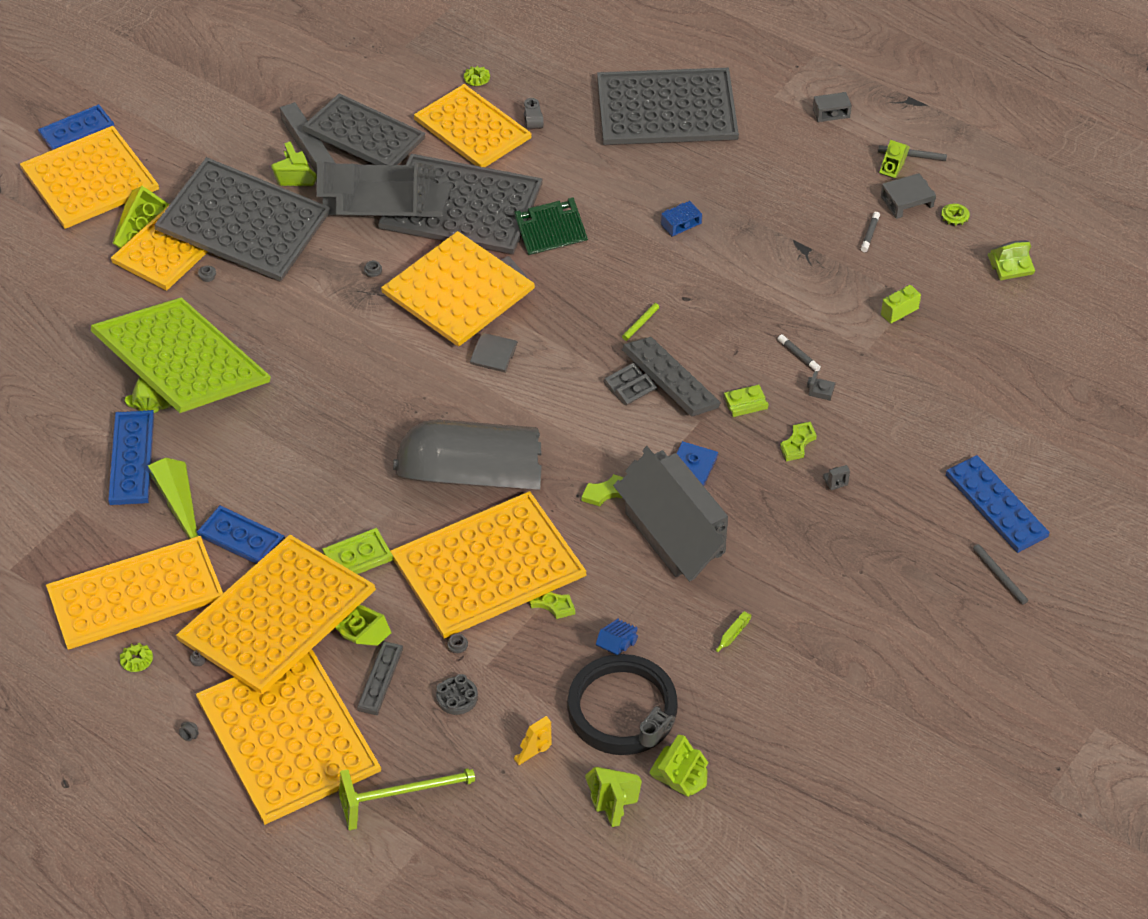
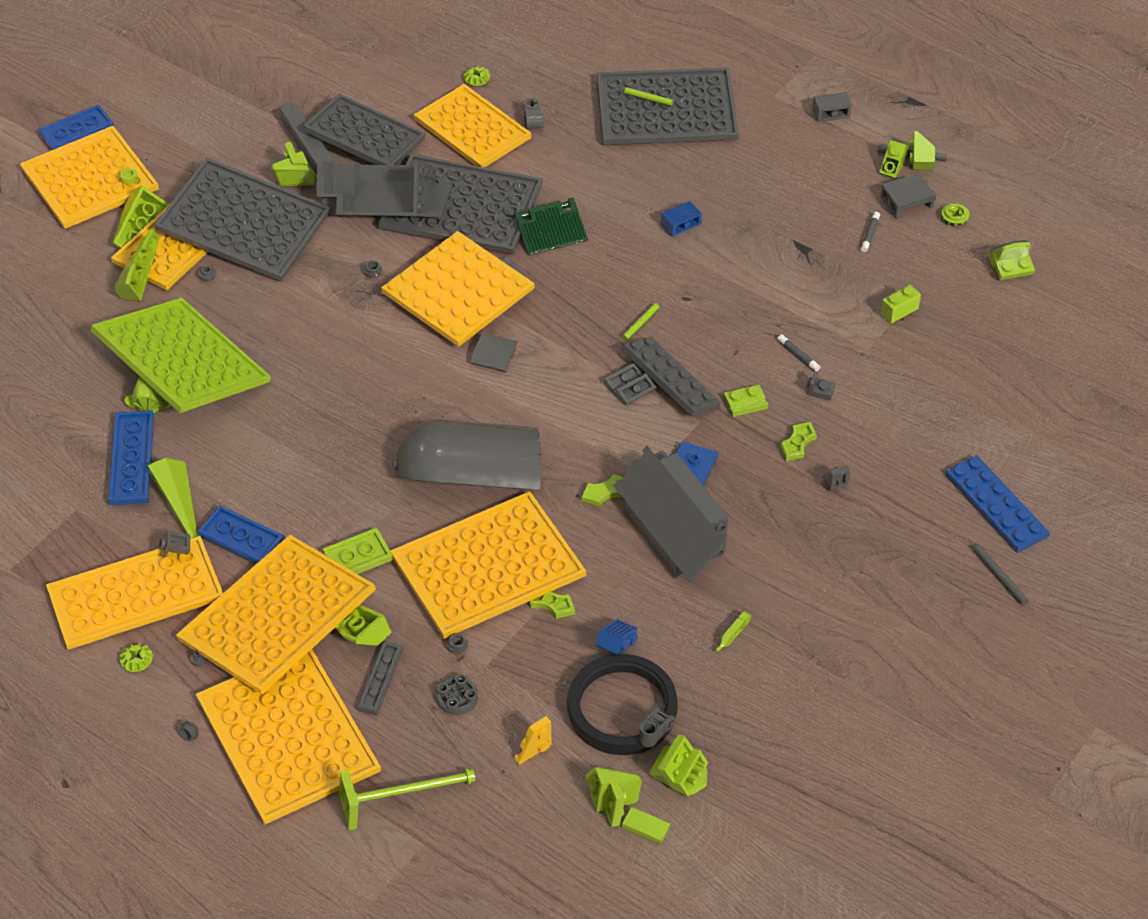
(128, 176): none -> lime tile
(136, 272): none -> lime wedge
(174, 542): none -> dark grey bracket
(646, 825): none -> lime tile
(648, 96): none -> lime bar
(923, 152): none -> lime slope

